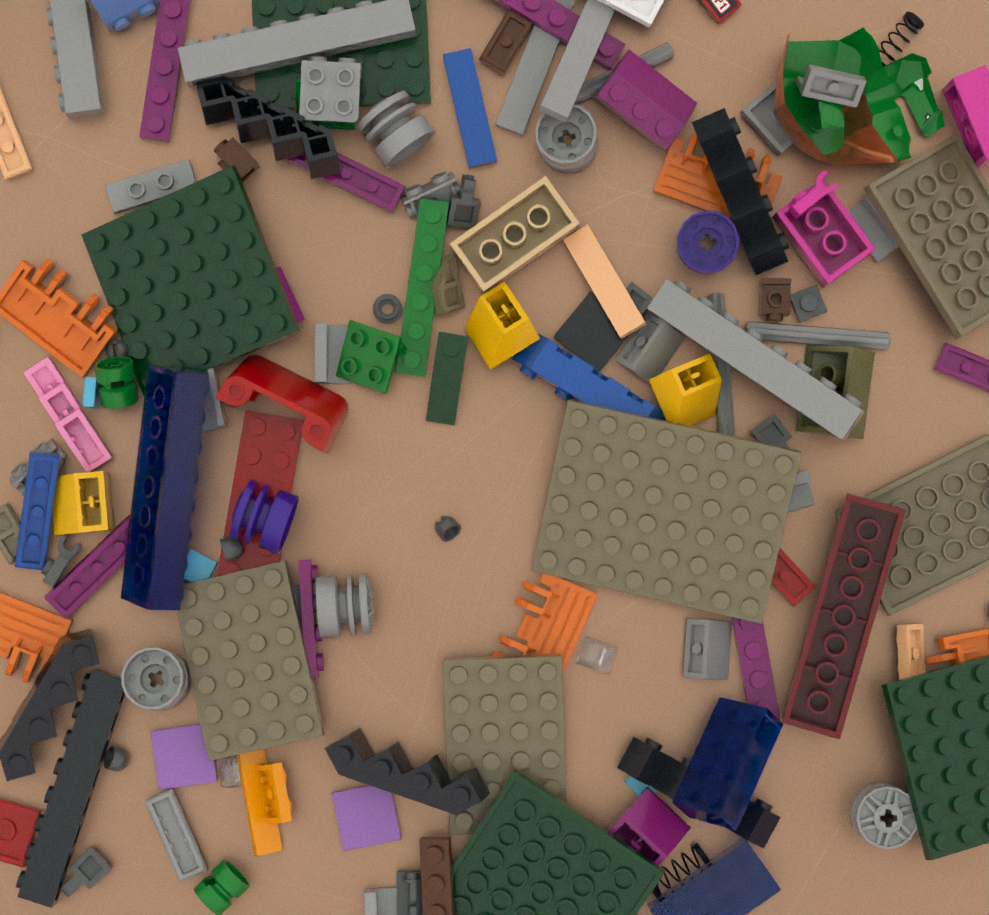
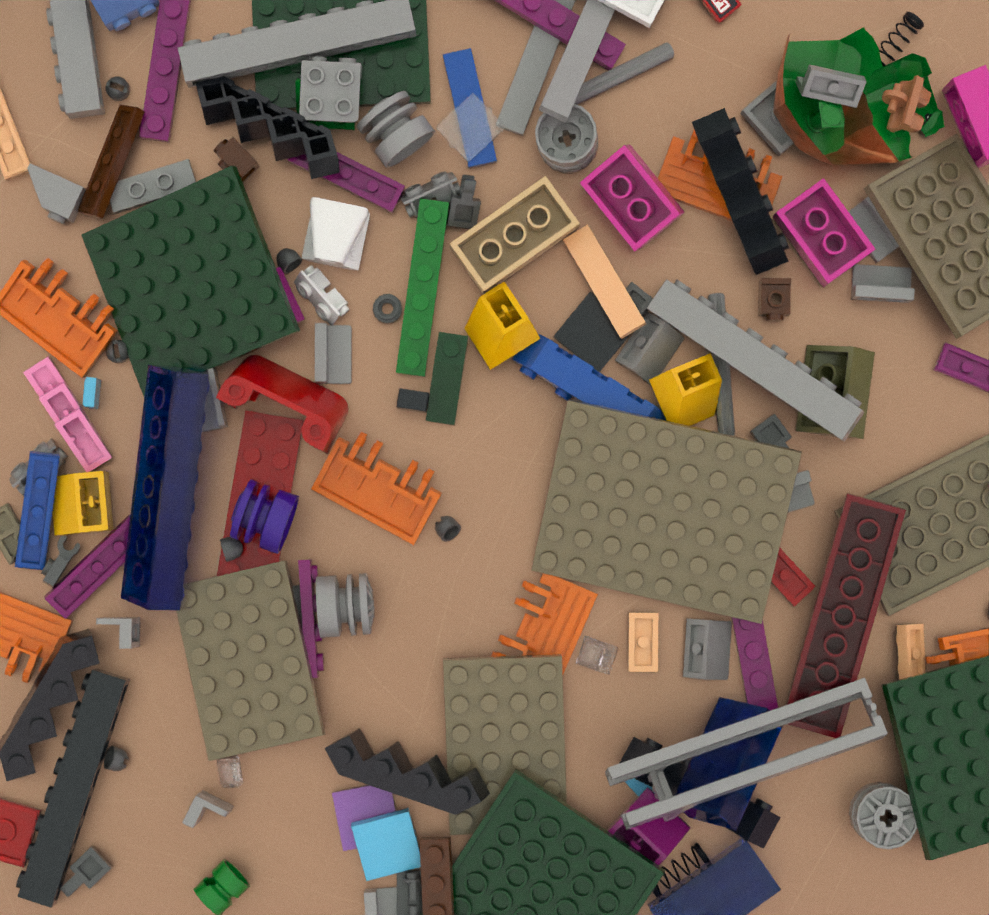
(56, 194): none -> light grey slope
(111, 161): none -> reddish brown tile
(115, 94): none -> dark grey hinge
(116, 382): green wheel -> none
(128, 632): none -> light grey panel
(140, 685): light grey wheel -> none
(176, 835): light grey plate -> none
(182, 757): medium lavender tile -> none
(199, 566): medium azure tile -> none
(199, 805): none -> light grey panel
(264, 800): light orange bracket -> none
(288, 260): none -> dark grey hinge
(327, 305): none -> white hinge
(335, 233): none -> white piece
(369, 356): green hinge -> none
(375, 491): none -> orange hinge
(387, 844): none -> medium azure tile
(412, 400): none -> black piece
(447, 287): dark tan tile -> none
(470, 127): none -> clear piece
(506, 42): reddish brown plate -> none
(632, 197): none -> dark pink brick
(643, 642): none -> light nougat plate
(646, 100): magenta slope -> none
(655, 762): none -> light grey piece
(718, 228): dark purple wheel -> none
(805, 200): dark pink plate -> none
(807, 303): dark grey plate -> none
(821, 335): light grey axle -> none
(882, 283): none -> light grey panel
(903, 103): none -> nougat hips

